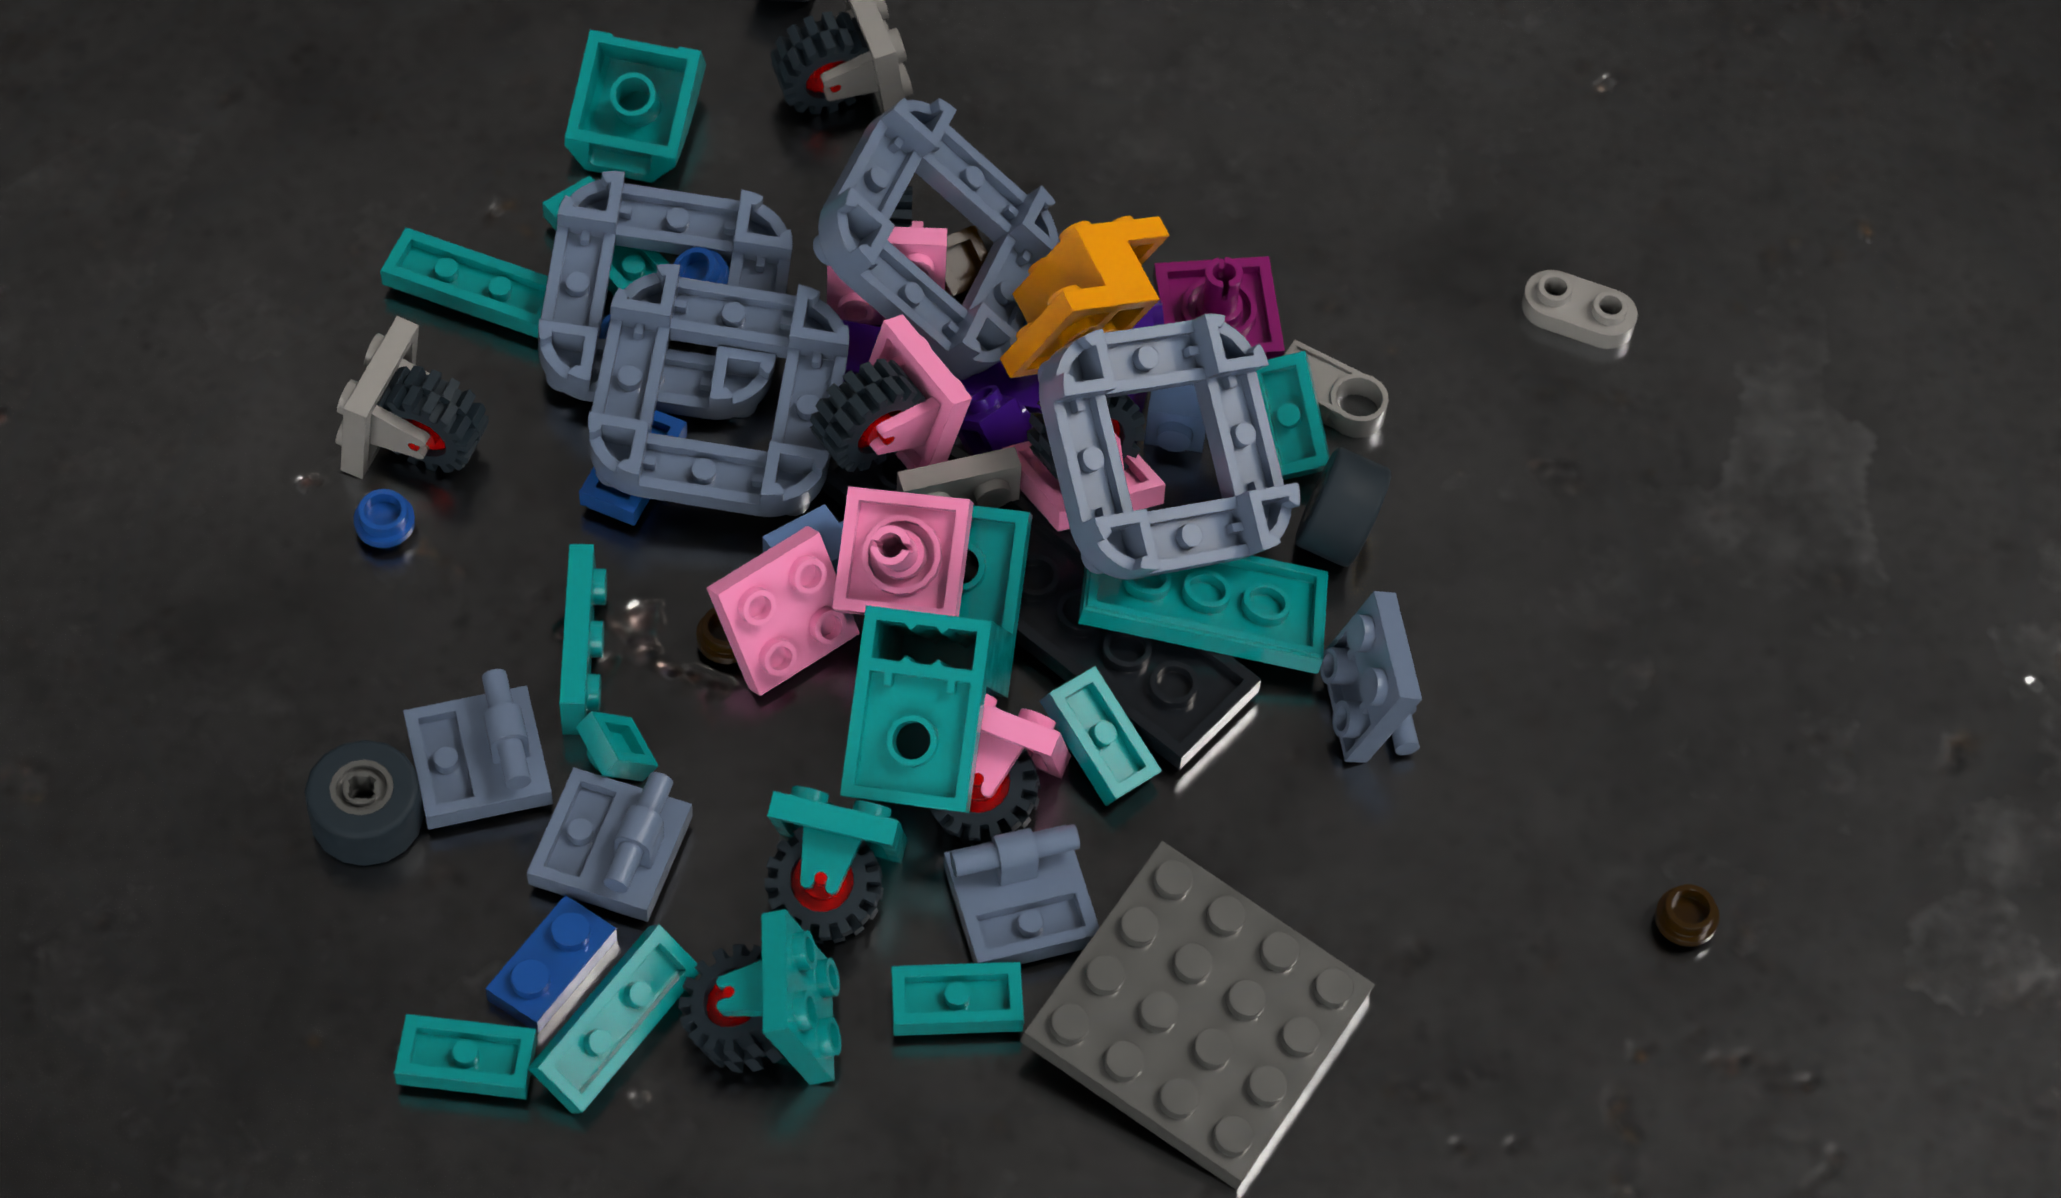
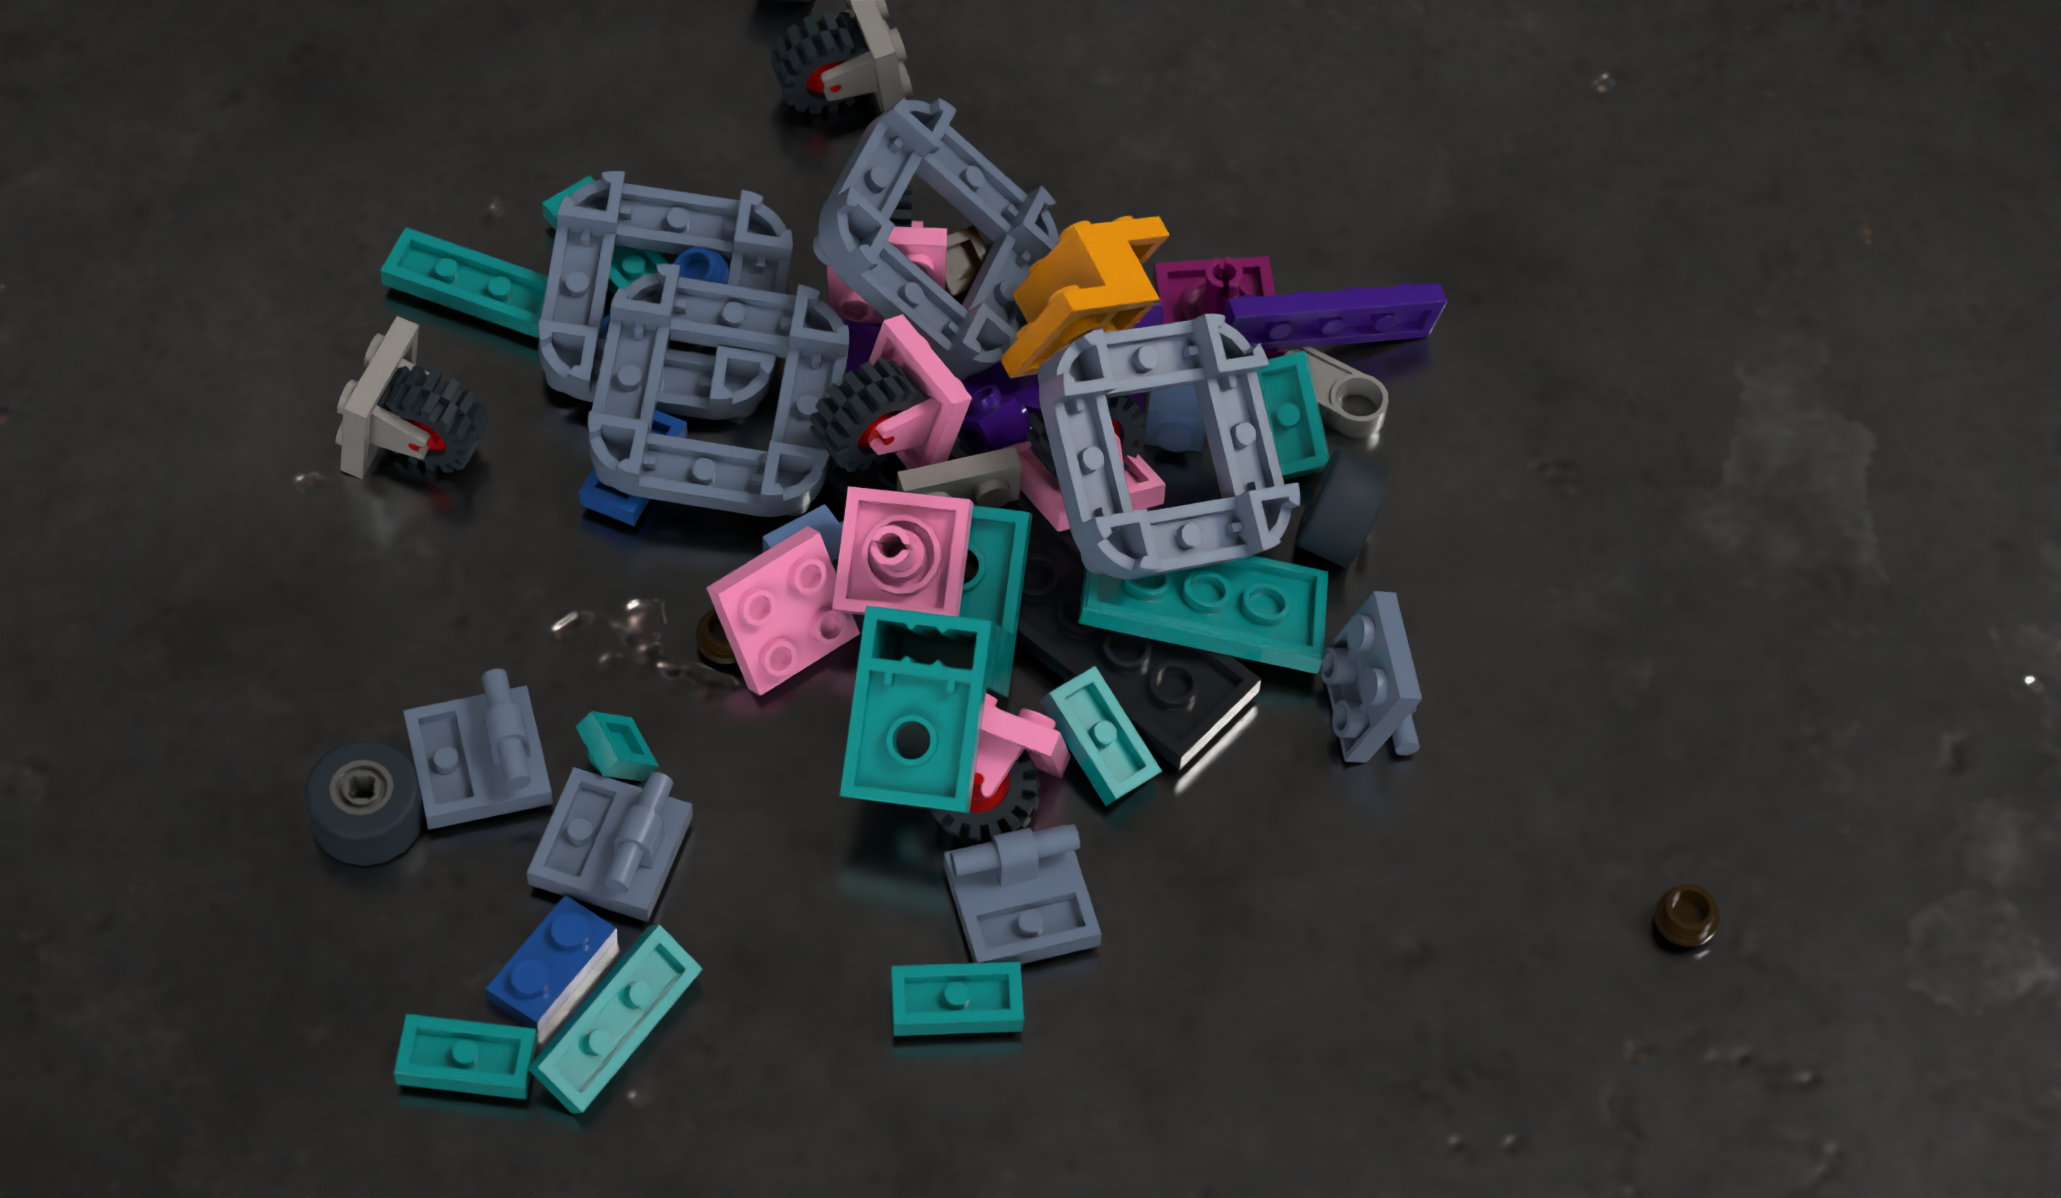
(384, 518): blue plate -> none
(582, 637): teal plate -> none
(633, 106): teal slope -> none
(767, 1003): teal plate -> none
(829, 864): plate -> none
(1197, 1014): dark grey plate -> none
(1336, 316): none -> dark purple plate
(1579, 309): light grey plate -> none

